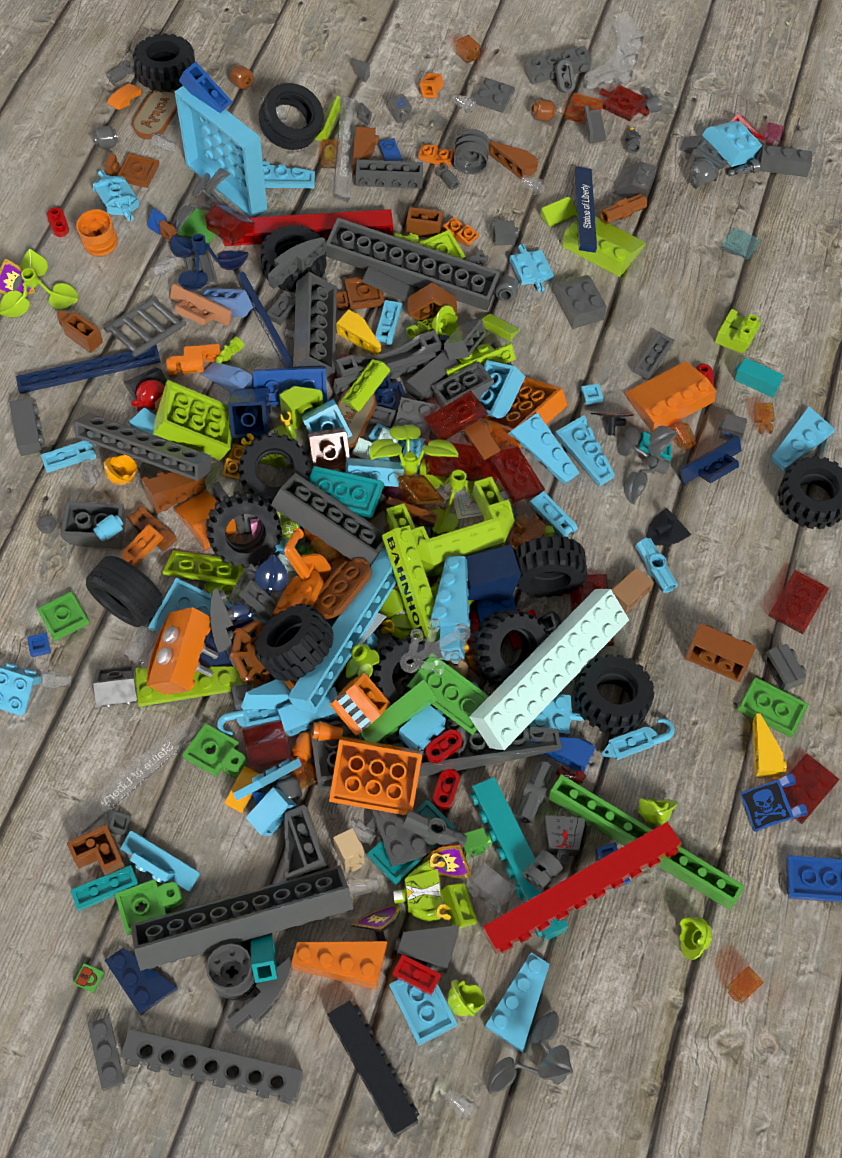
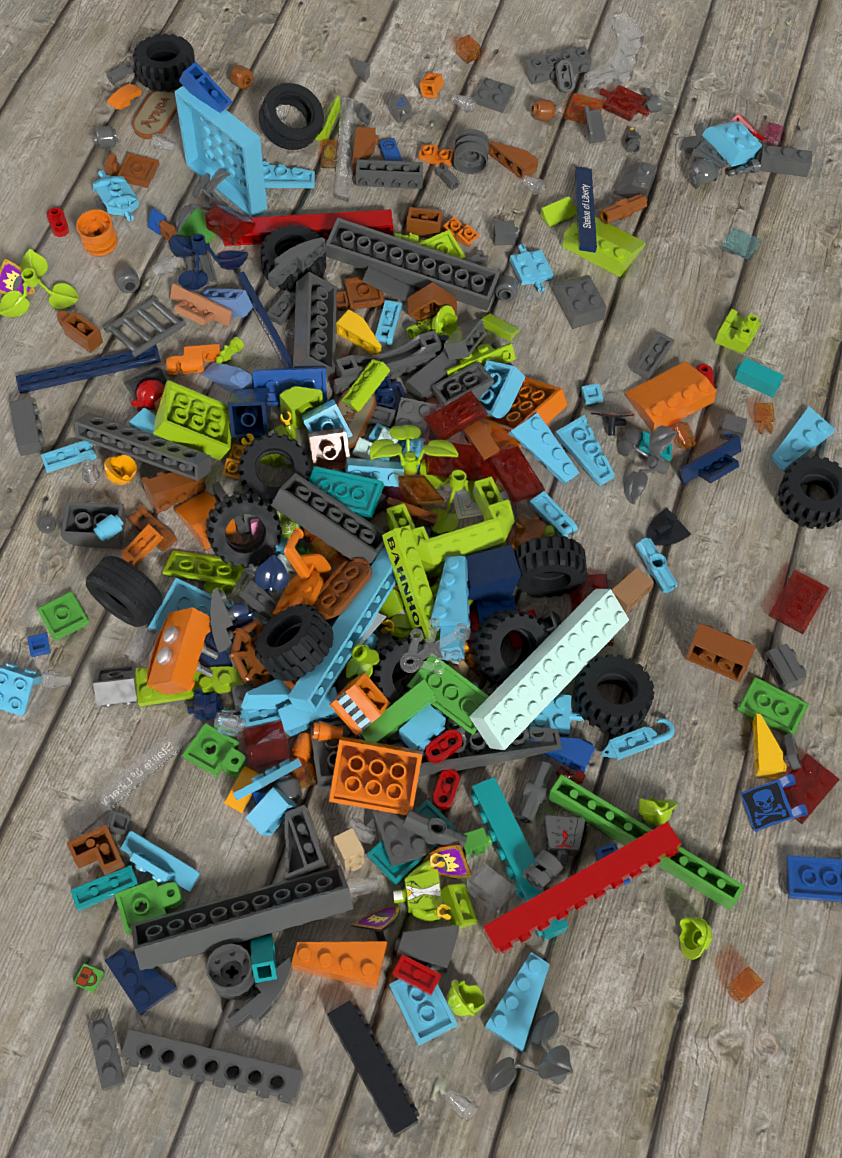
(127, 280): none -> dark grey head
(205, 705): none -> dark blue piece
(229, 722): none -> clear head
(792, 758): none -> dark grey plate

